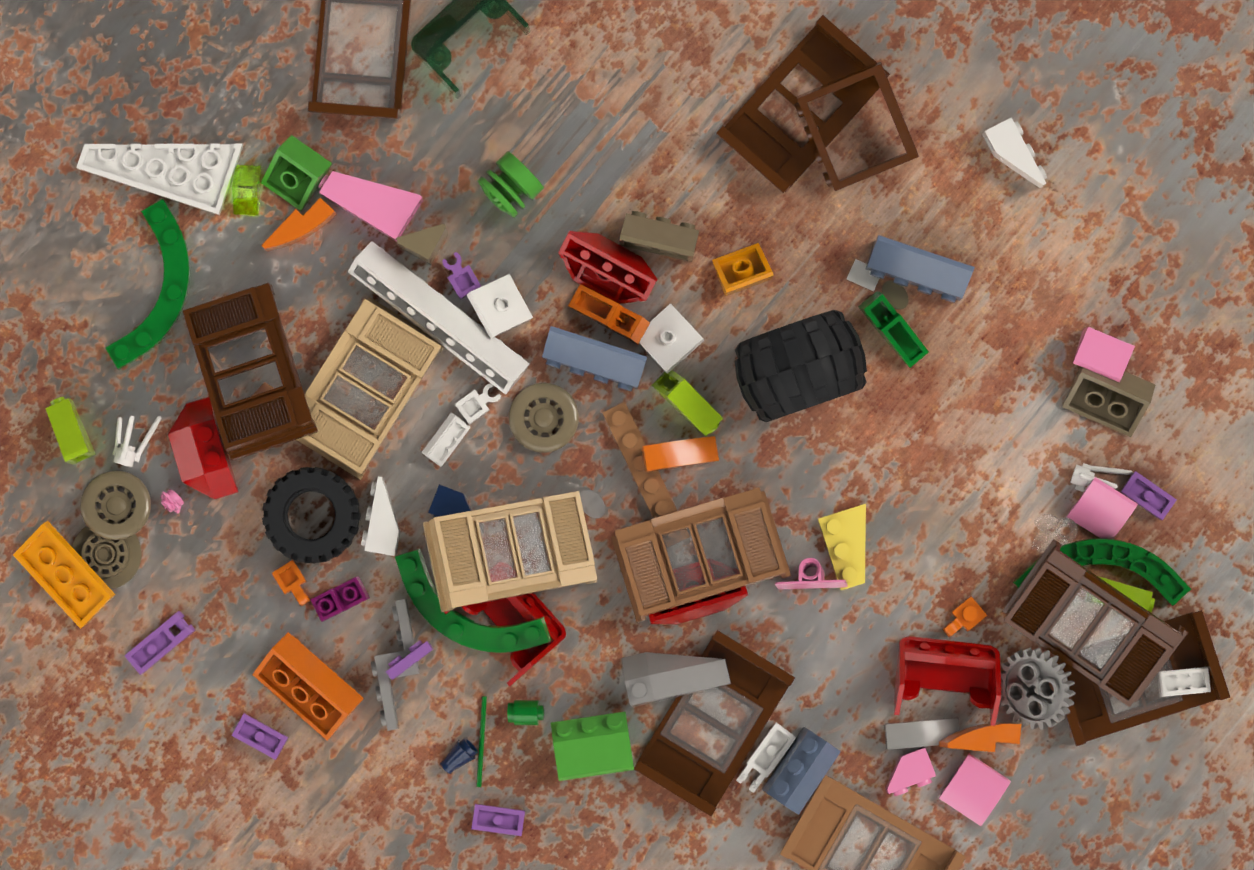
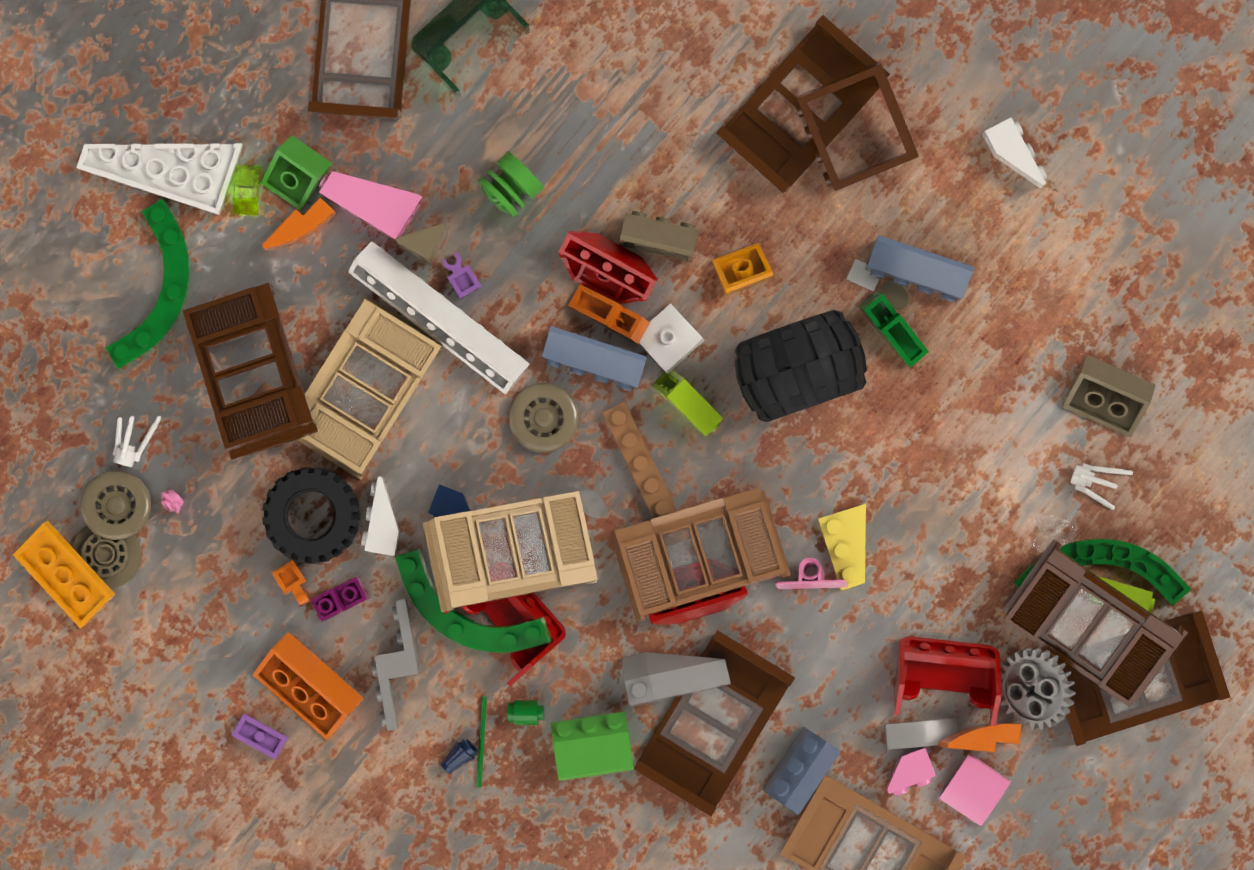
(69, 431): lime slope -> none
(159, 643): medium lavender plate -> none
(201, 452): red wedge -> none
(400, 665): medium lavender plate -> none
(446, 439): white plate -> none
(474, 405): white plate -> none
(498, 819): medium lavender plate -> none
(499, 306): white plate -> none
(680, 453): orange slope -> none
(767, 754): white hinge -> none
(966, 616): orange plate -> none
(1102, 509): bright pink slope -> none
(1103, 354): bright pink slope -> none
(1148, 495): medium lavender plate -> none
(1183, 681): white plate -> none

